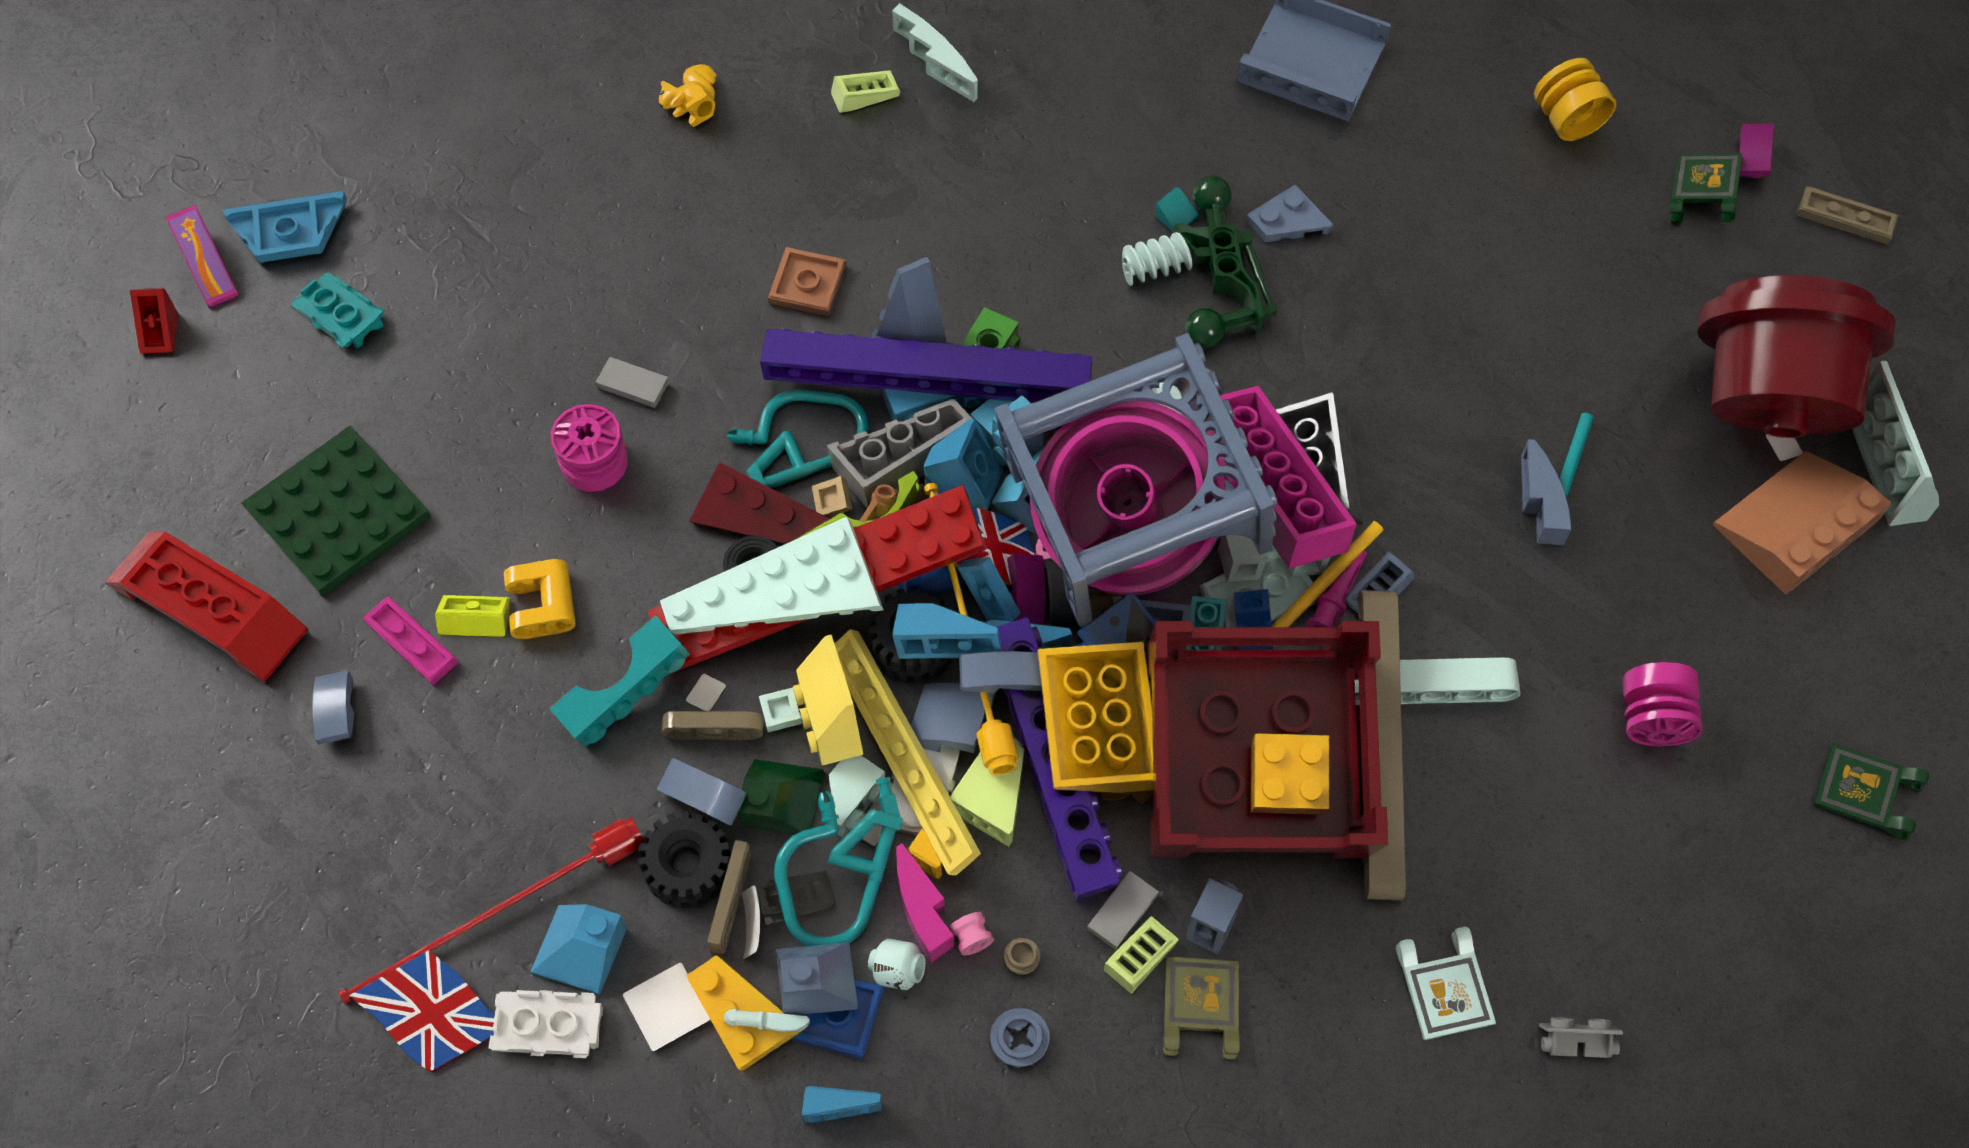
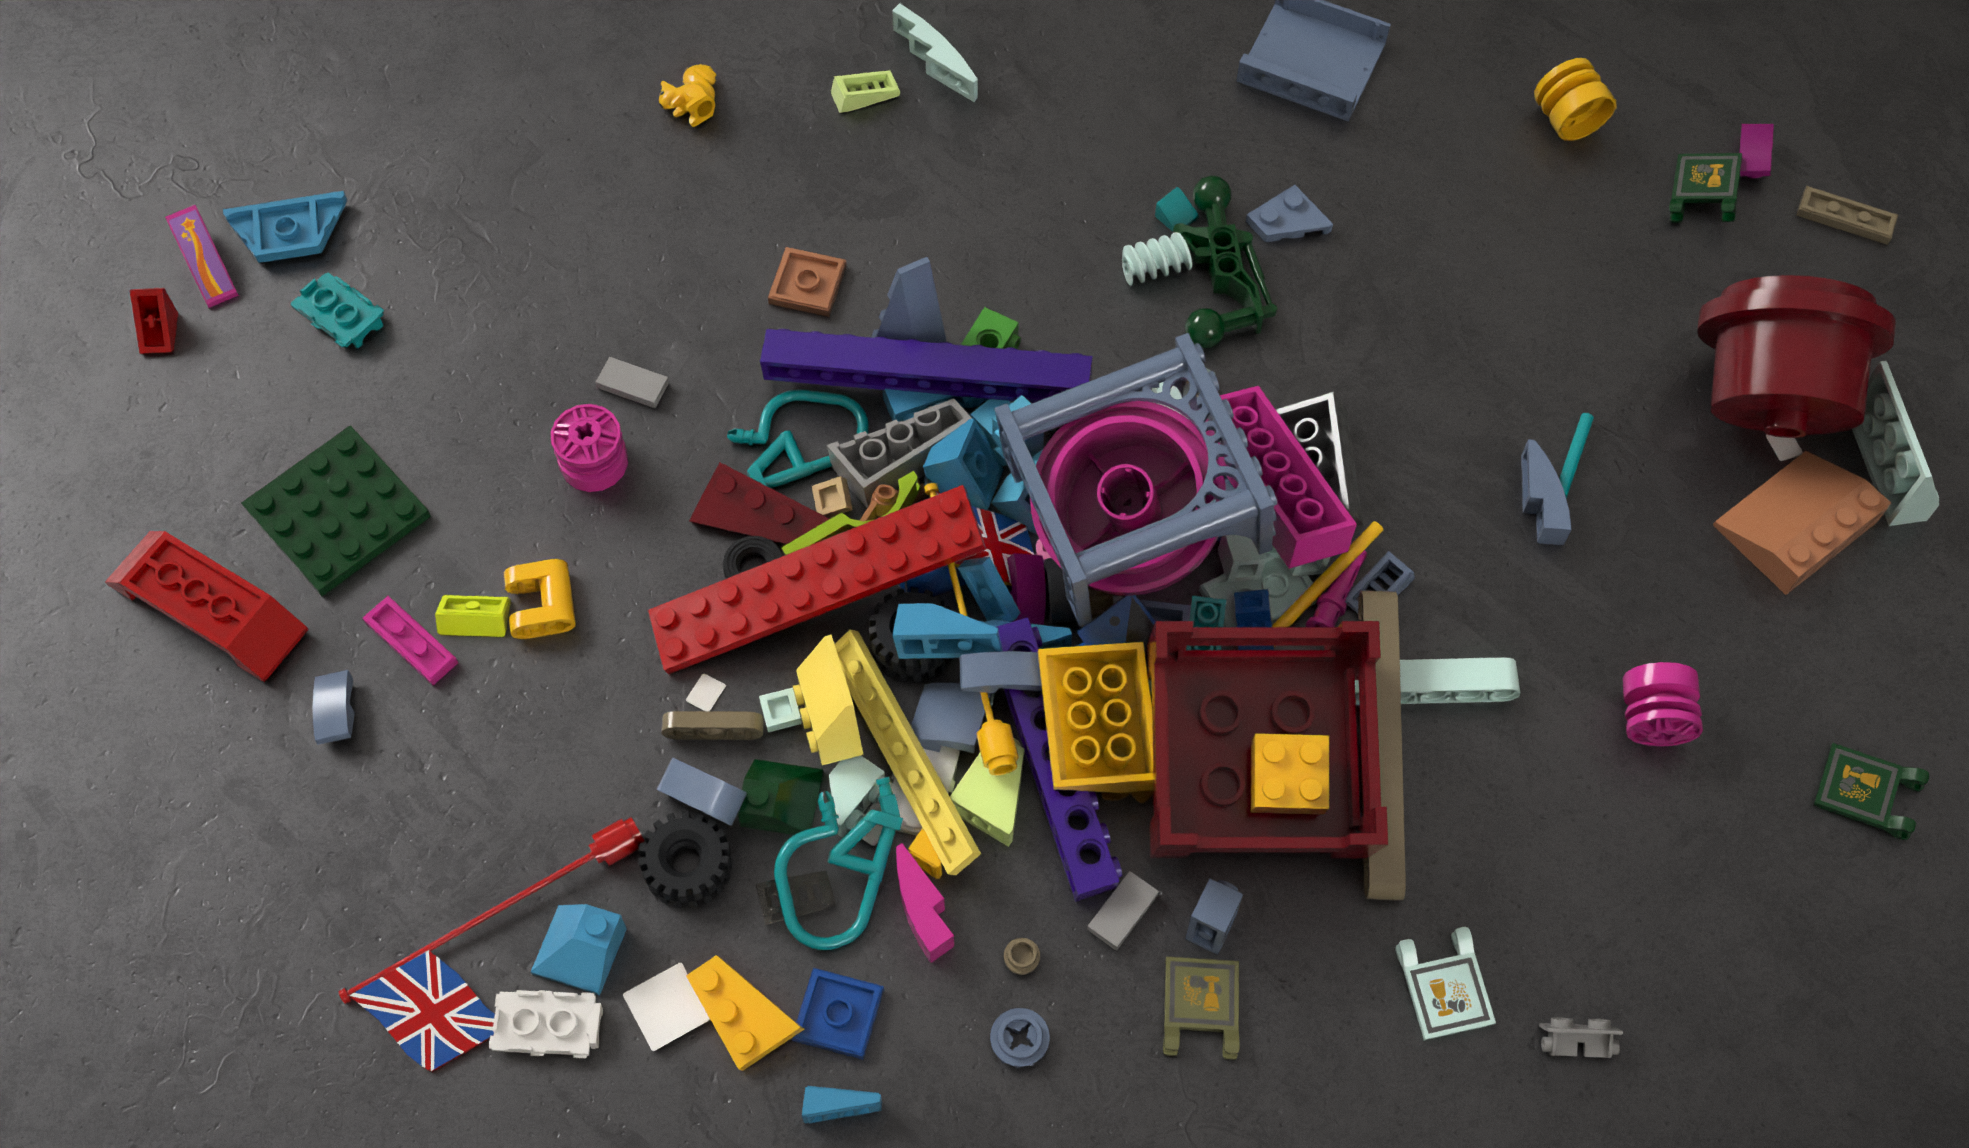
(654, 656): teal arch -> none
(729, 898): dark tan tile -> none
(752, 914): white sticker -> none
(769, 1021): light aqua piece -> none
(790, 583): light aqua wing -> none
(816, 979): sand blue slope -> none
(897, 964): light aqua head -> none
(971, 933): bright pink wheel -> none
(1125, 977): yellowish green slope -> none

